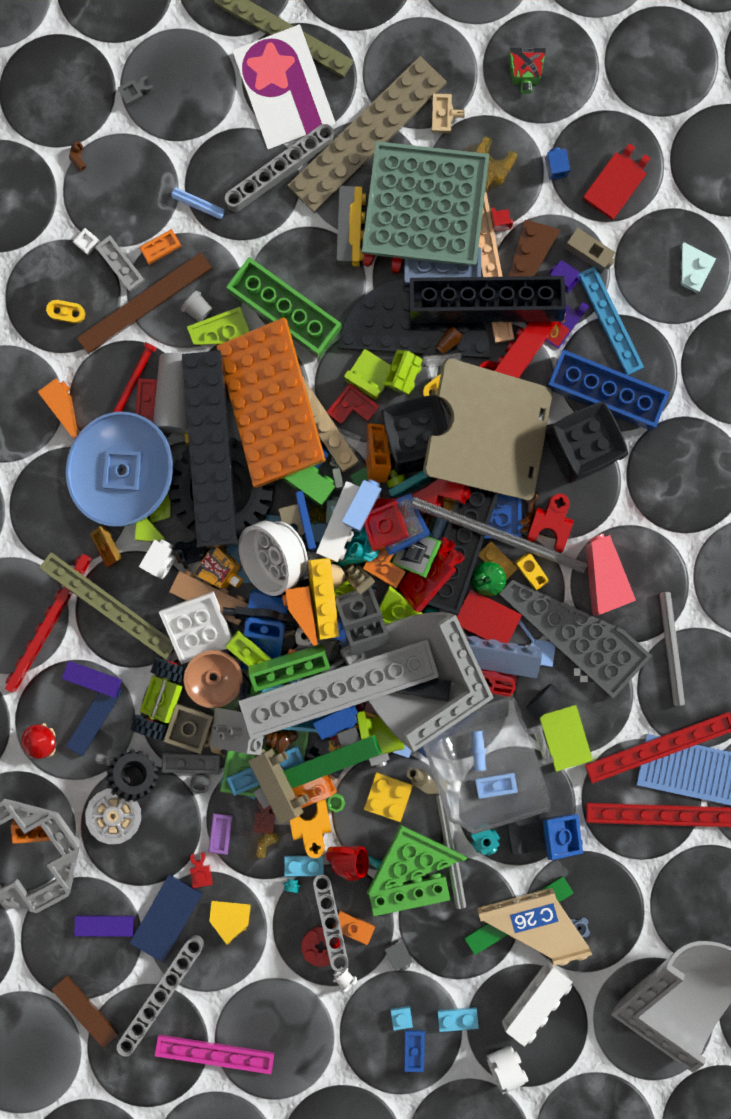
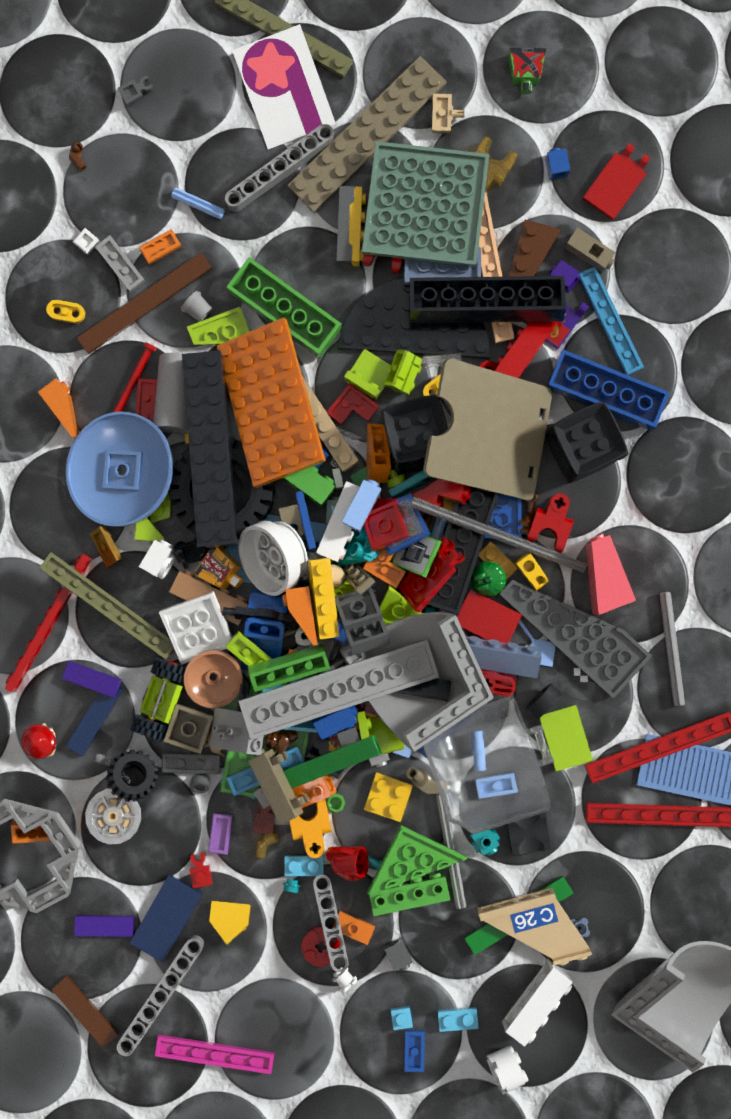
(317, 515): clear yellow plate -> none
(449, 340): reddish brown cone -> none
(501, 220): red panel -> none
(563, 836): blue plate -> none
(694, 267): light aqua wing -> none

